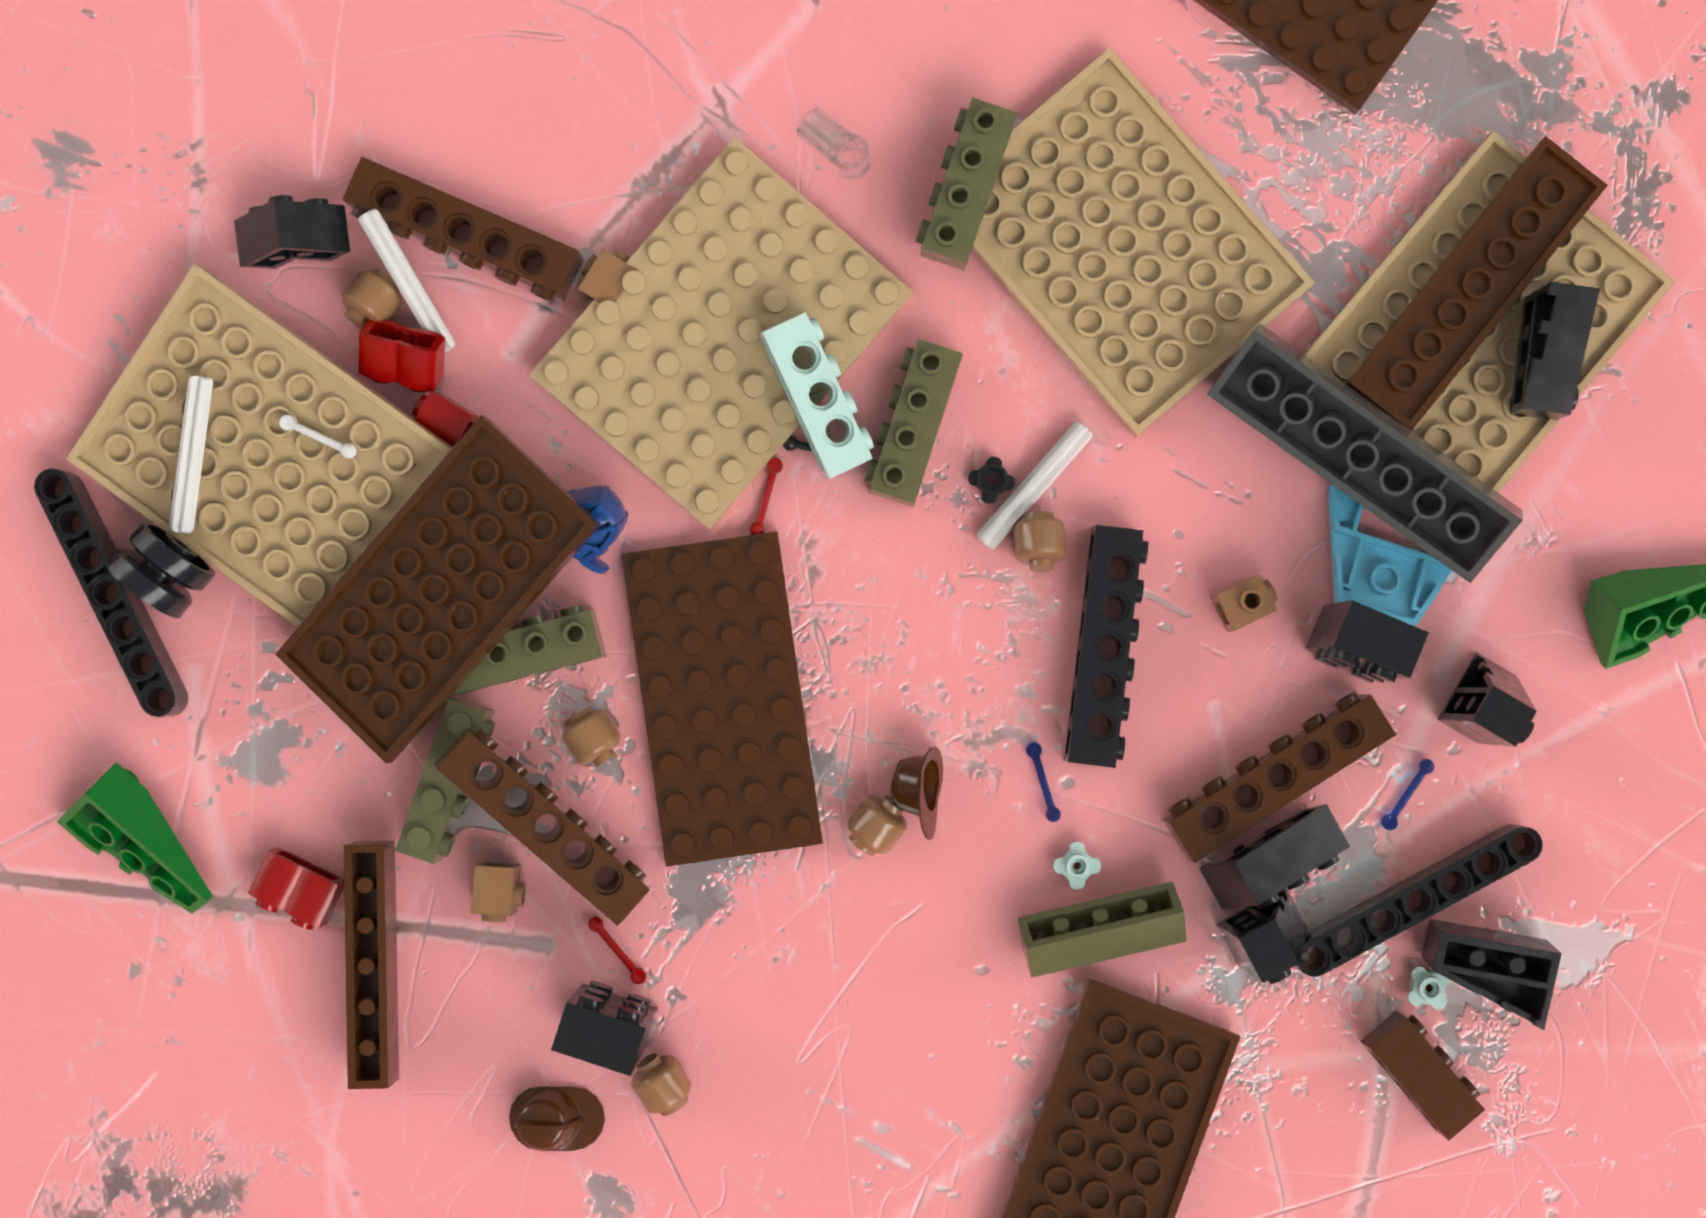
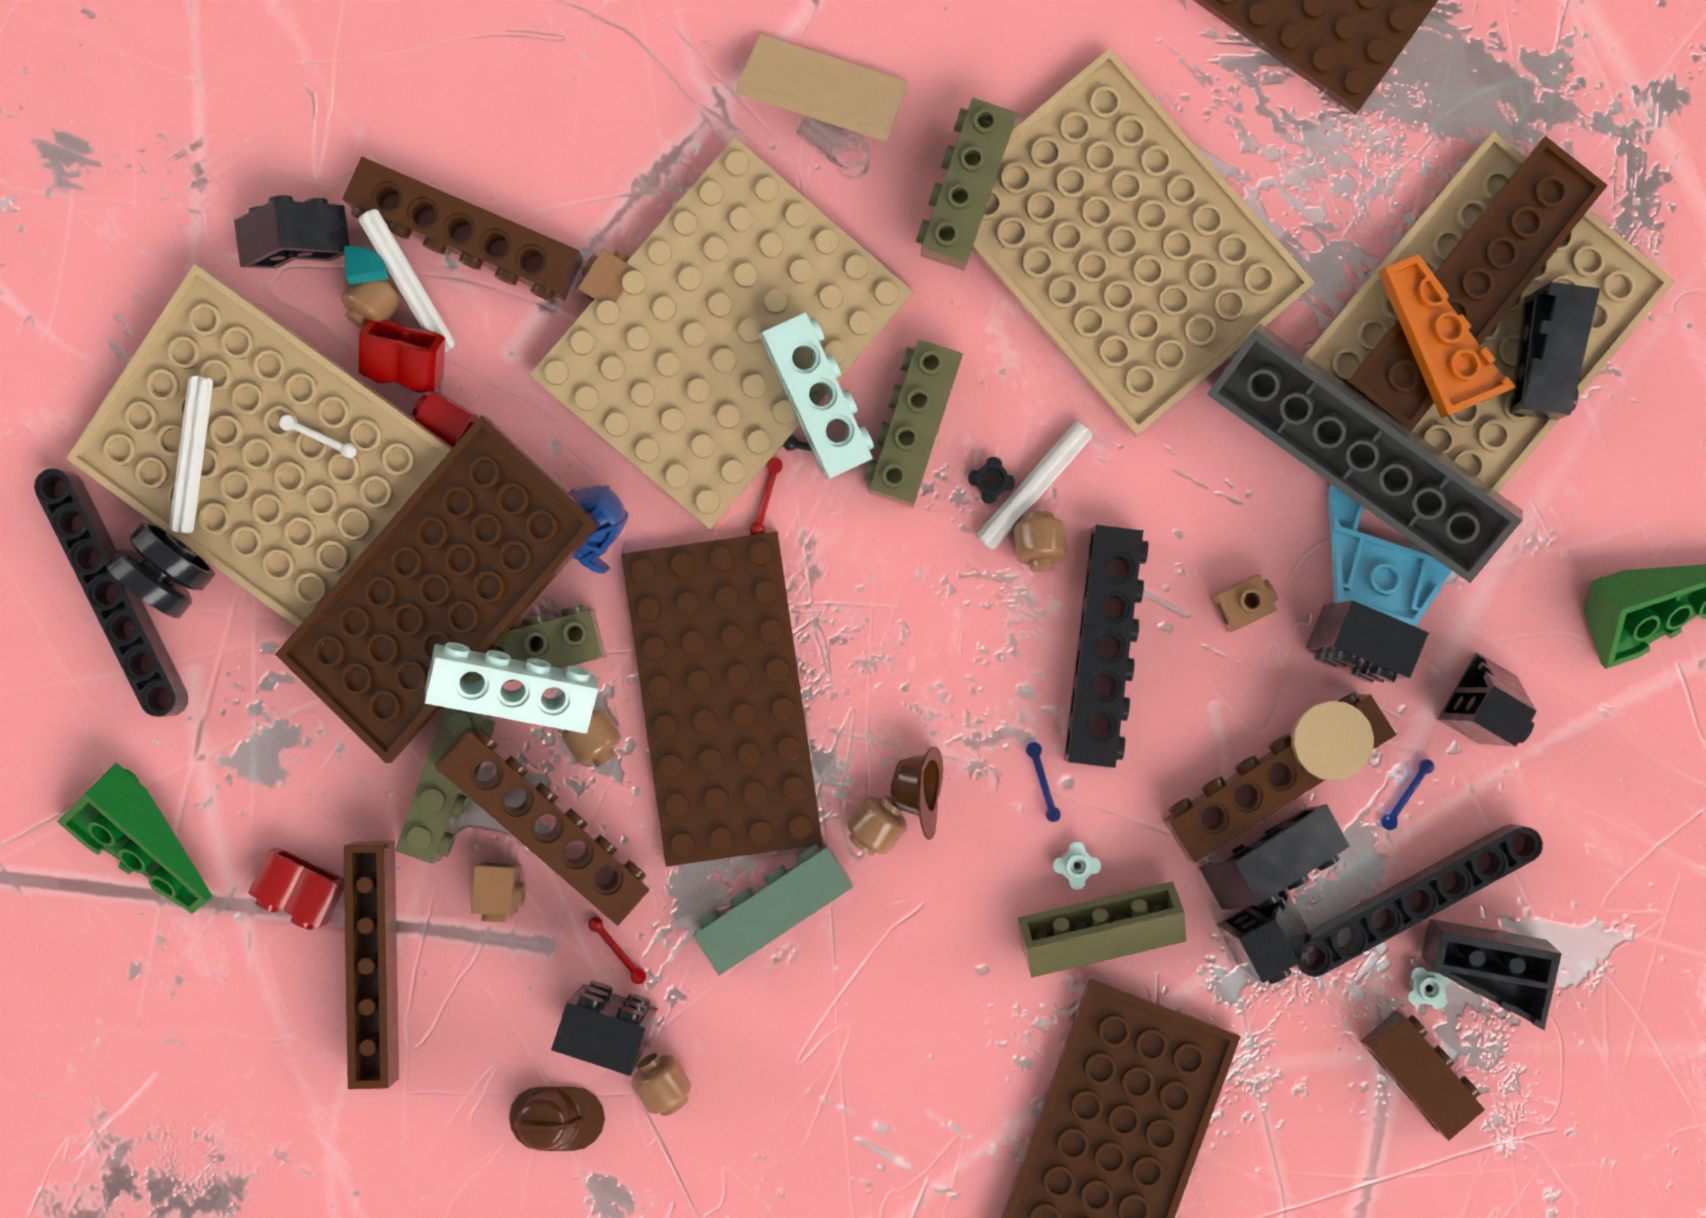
(363, 265): none -> teal tile
(527, 704): none -> light aqua brick
(772, 909): none -> sand green brick
(822, 87): none -> tan tile
(1332, 740): none -> tan tile
(1445, 350): none -> orange wing

